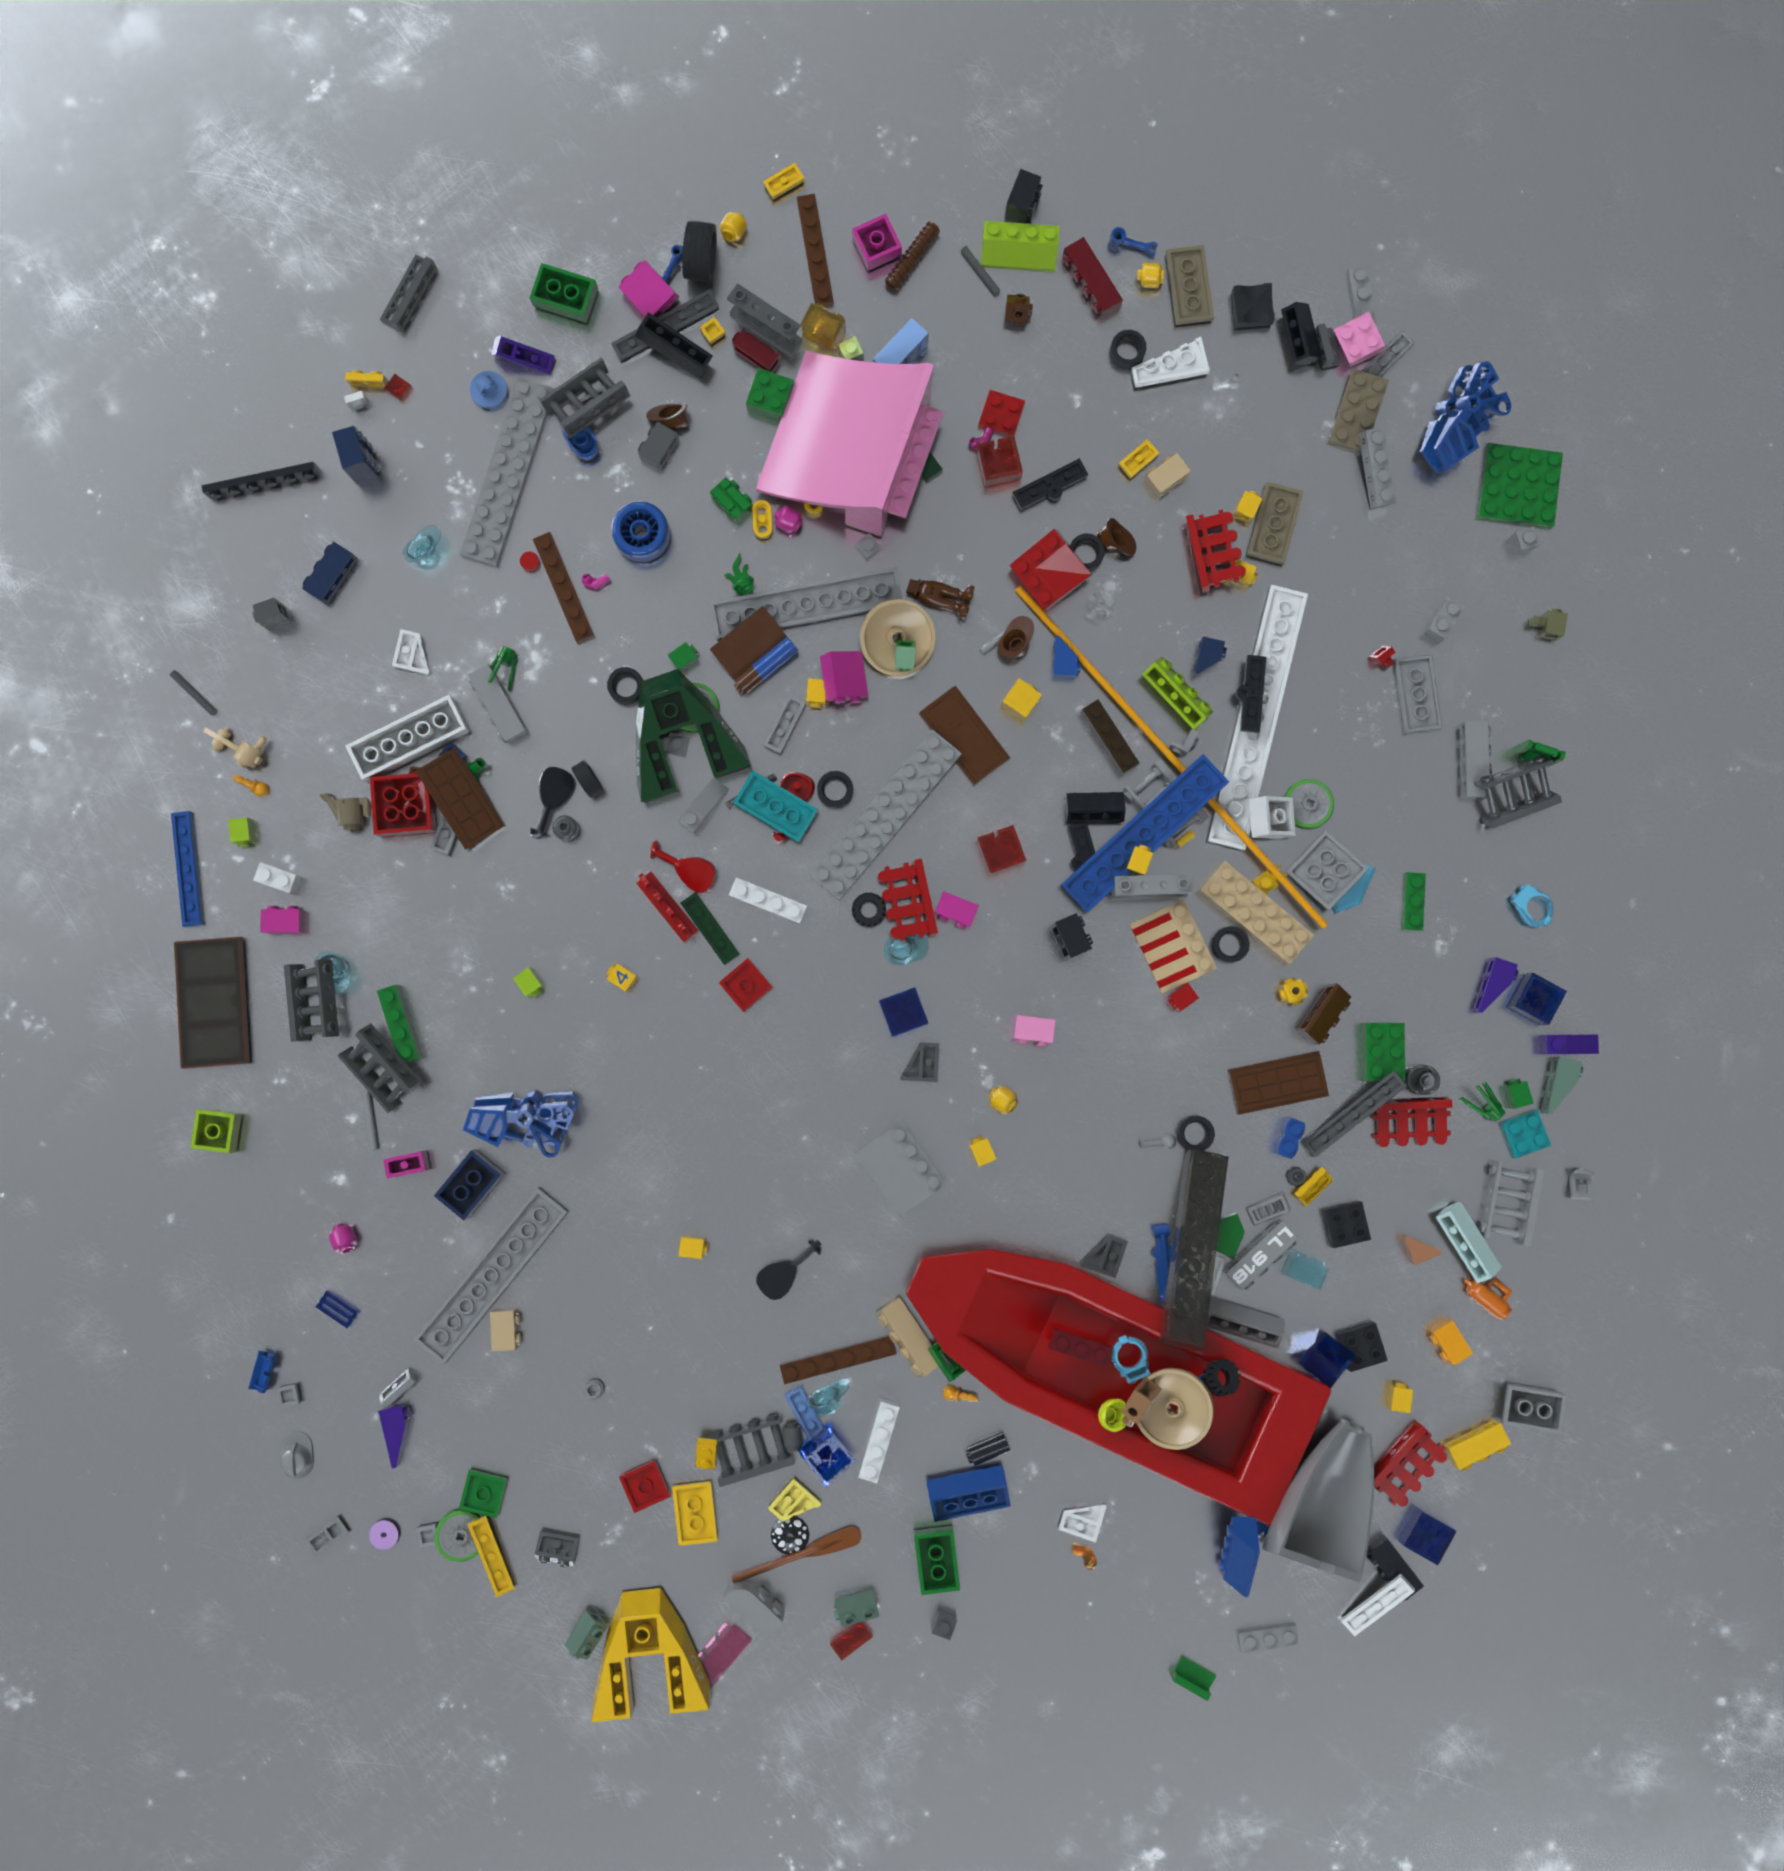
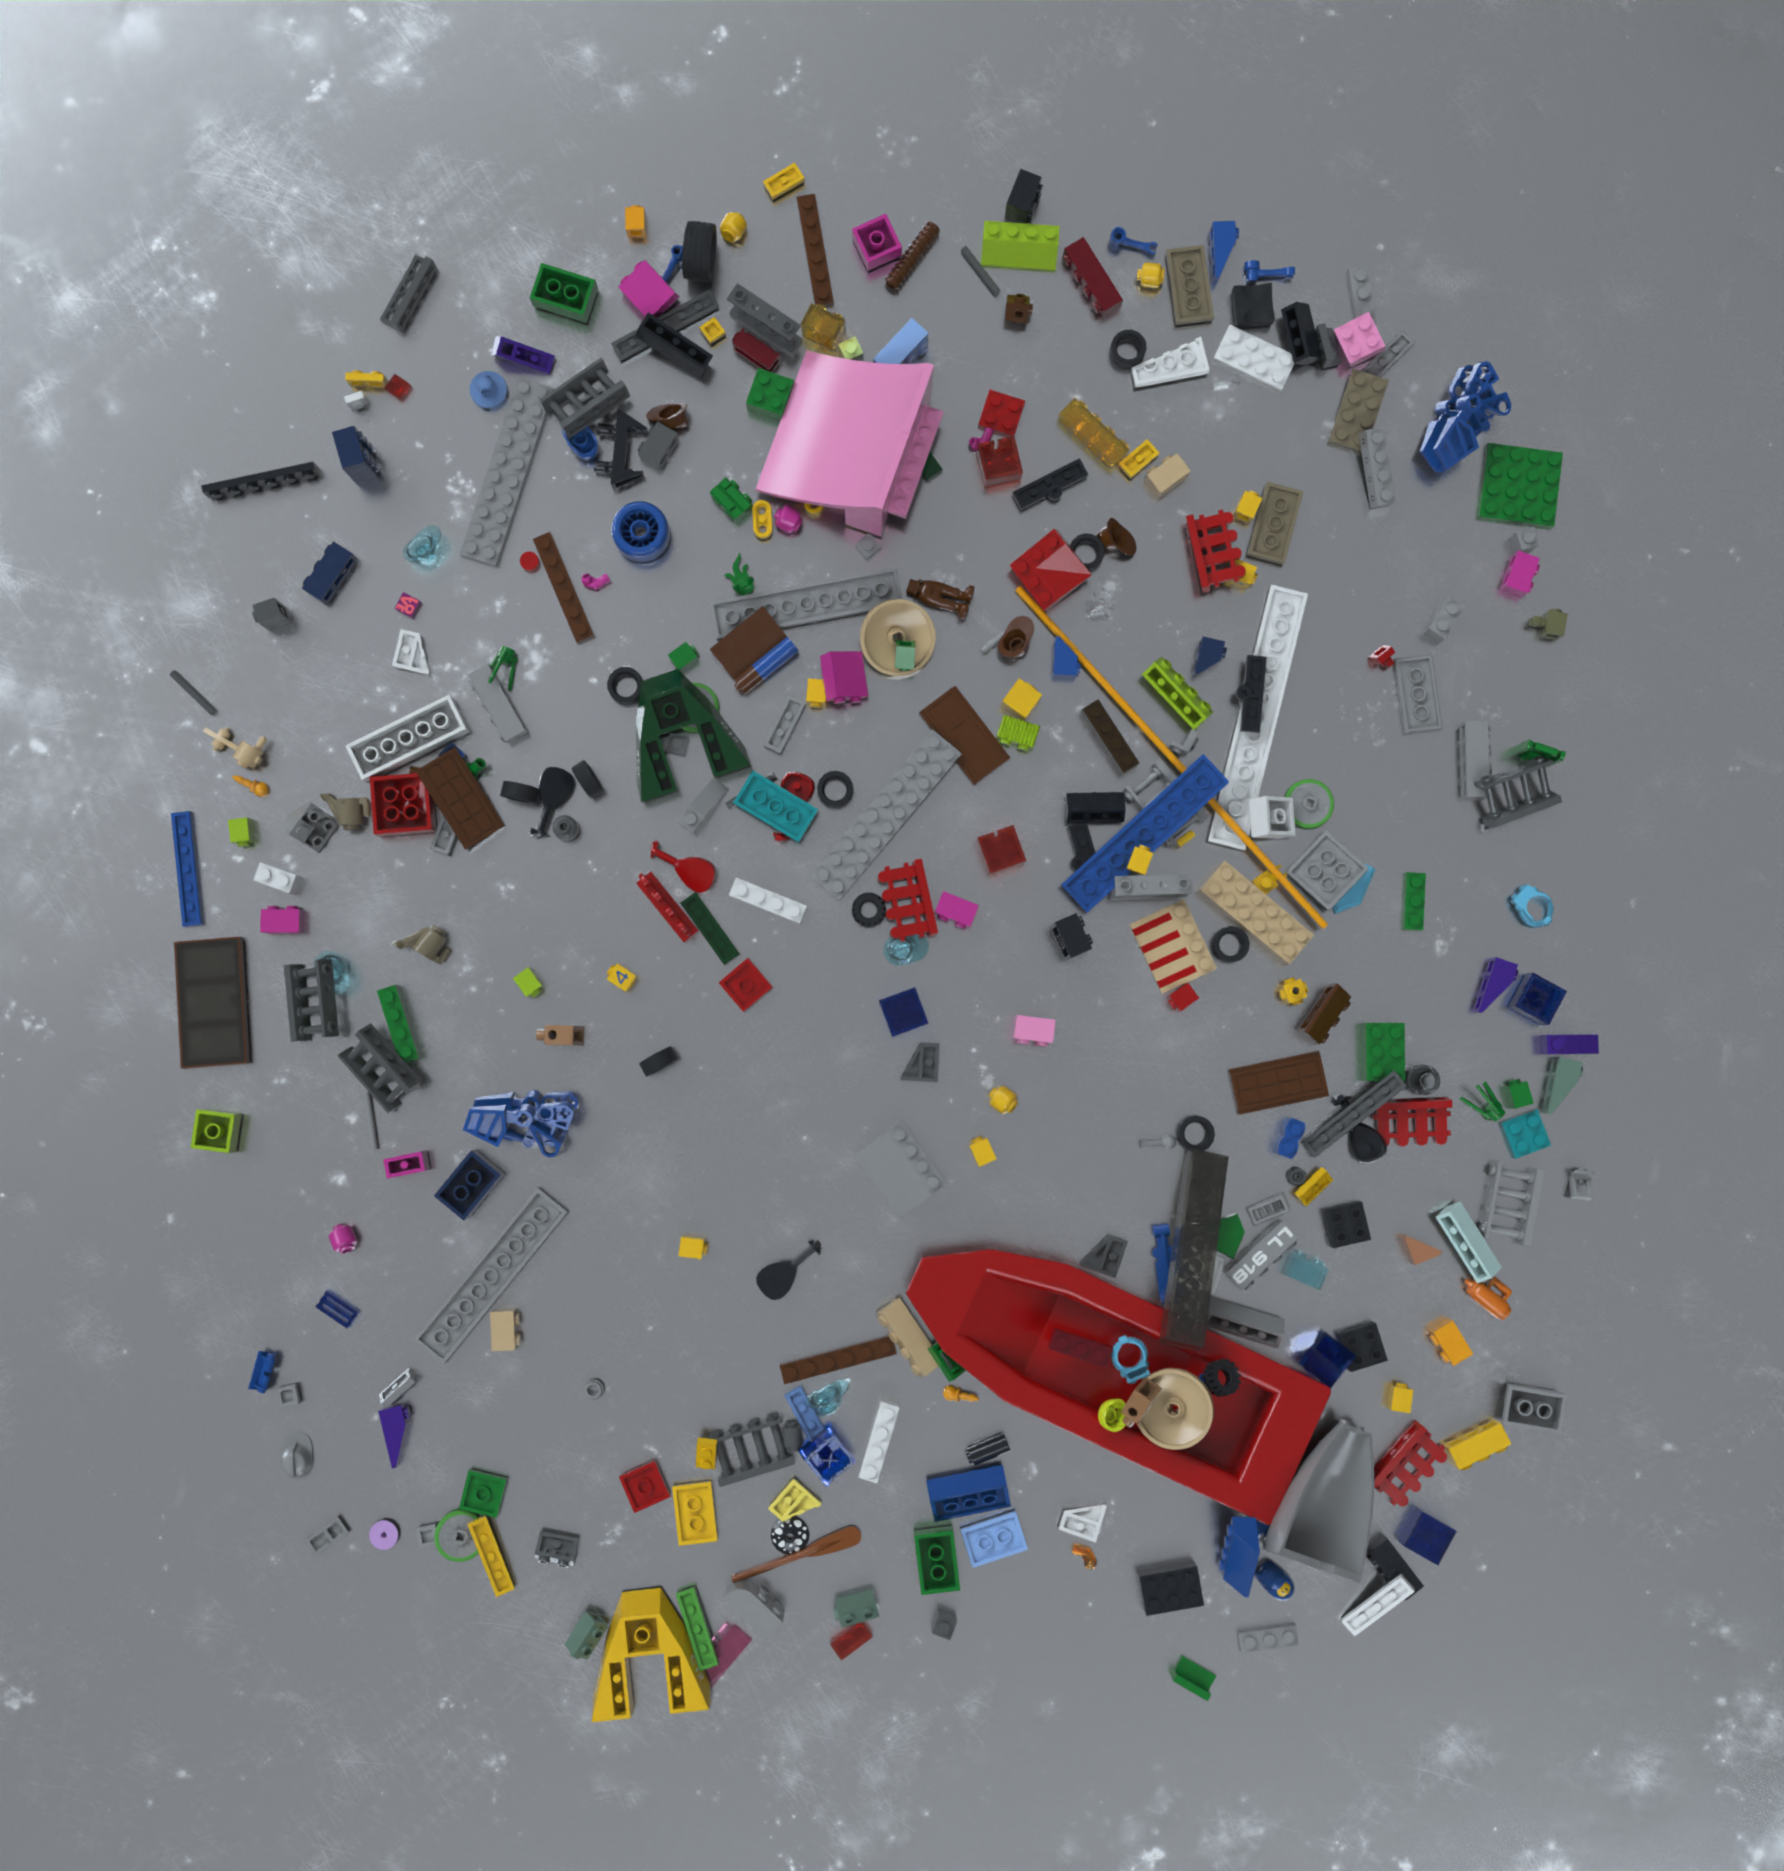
(310, 825): none -> light grey slope
(407, 605): none -> tile
(427, 942): none -> dark tan piece
(519, 792): none -> black tyre
(561, 1035): none -> medium nougat torso
(620, 475): none -> black hose
(635, 221): none -> light orange brick
(658, 1061): none -> black tyre
(697, 1628): none -> bright green plate
(994, 1539): none -> light blue plate
(1018, 733): none -> lime brick
(1093, 433): none -> clear yellow brick
(1170, 1588): none -> black brick
(1222, 237): none -> blue slope
(1253, 271): none -> blue brick
(1254, 358): none -> white plate
(1274, 1580): none -> blue piece
(1365, 1142): none -> black piece
(1520, 574): none -> dark pink brick

